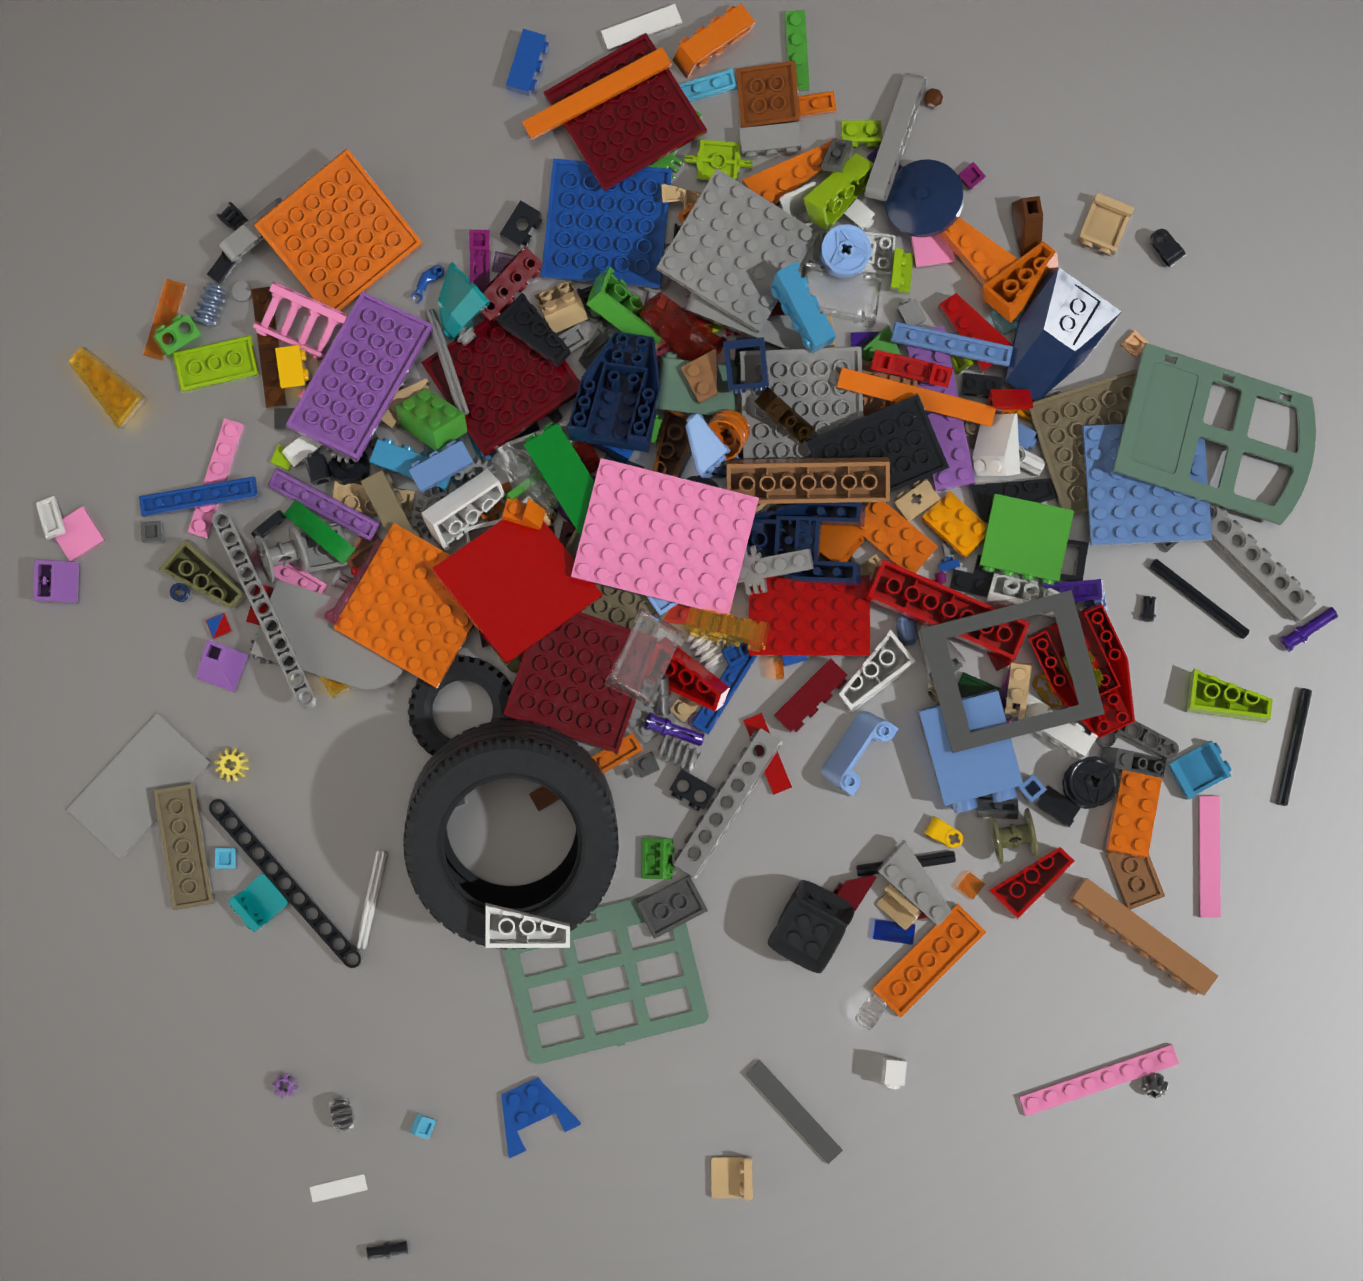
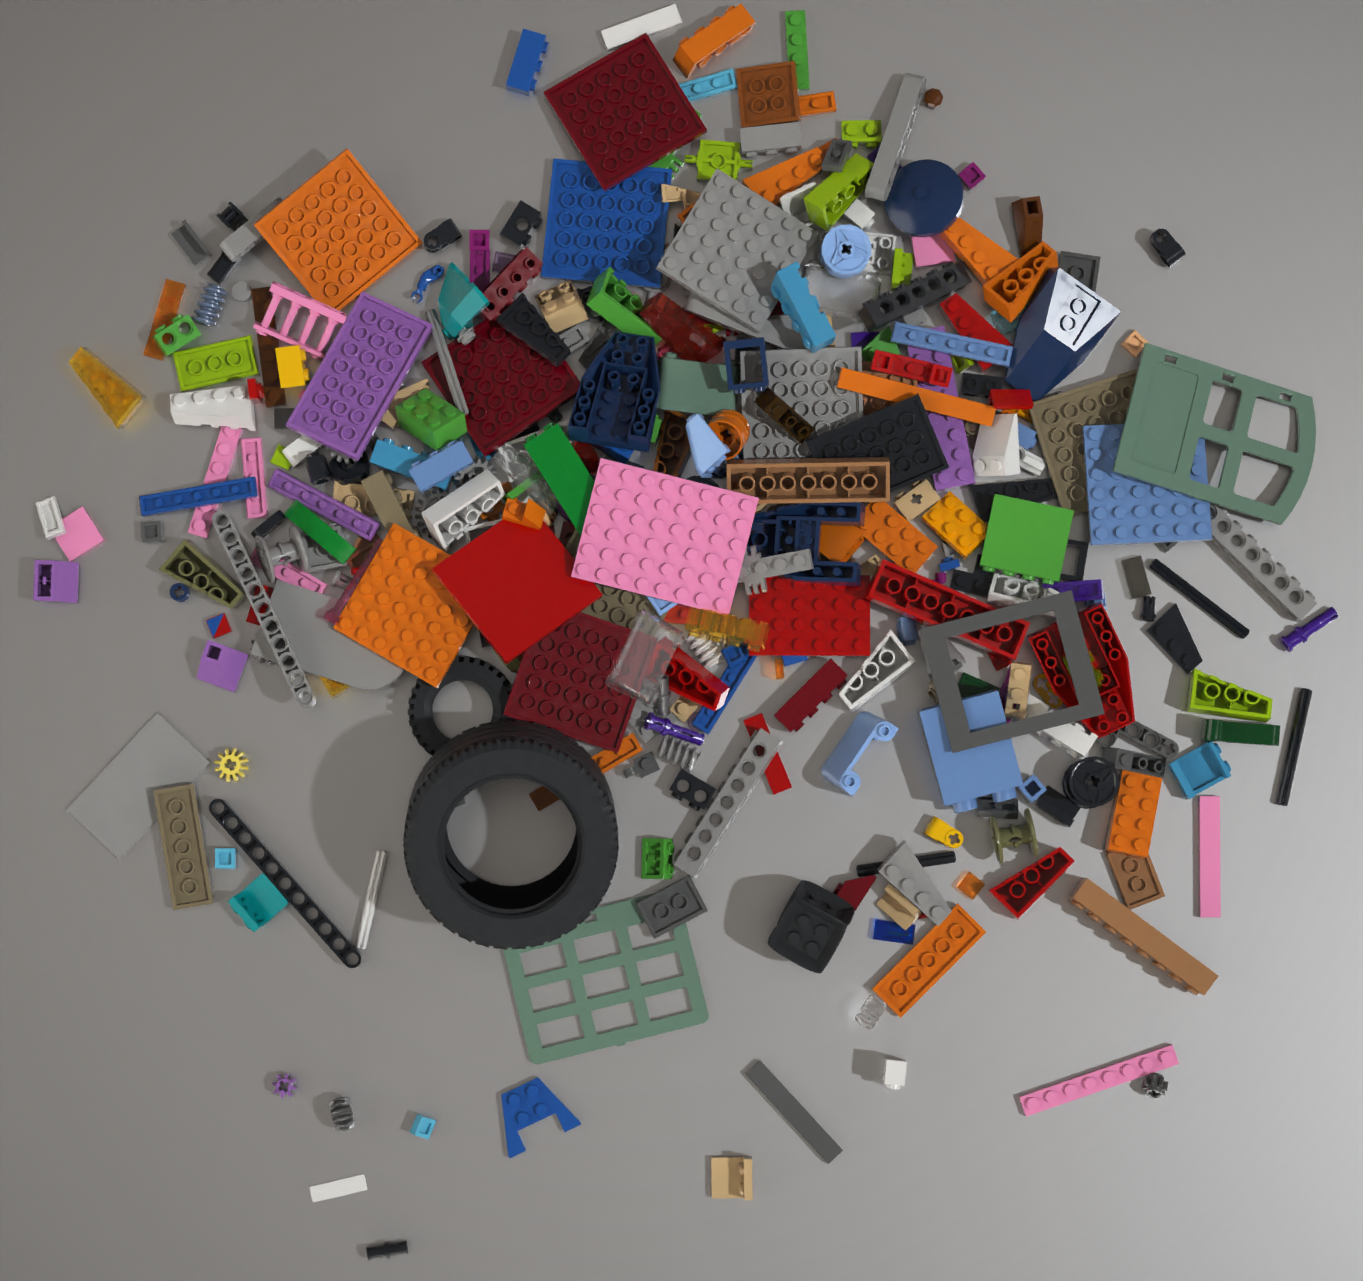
(191, 244): none -> dark grey panel
(214, 407): none -> white wedge
(254, 466): none -> bright pink tile
(256, 391): none -> red plate
(445, 235): none -> black piece
(523, 930): white wedge -> none
(596, 93): orange tile -> none
(703, 376): medium nougat wing -> none
(874, 318): none -> black brick
(1081, 267): none -> dark grey plate
(1105, 224): tan panel -> none
(1136, 577): none -> clear smoke tile
(1175, 639): none -> black wing
(1240, 732): none -> dark green beam

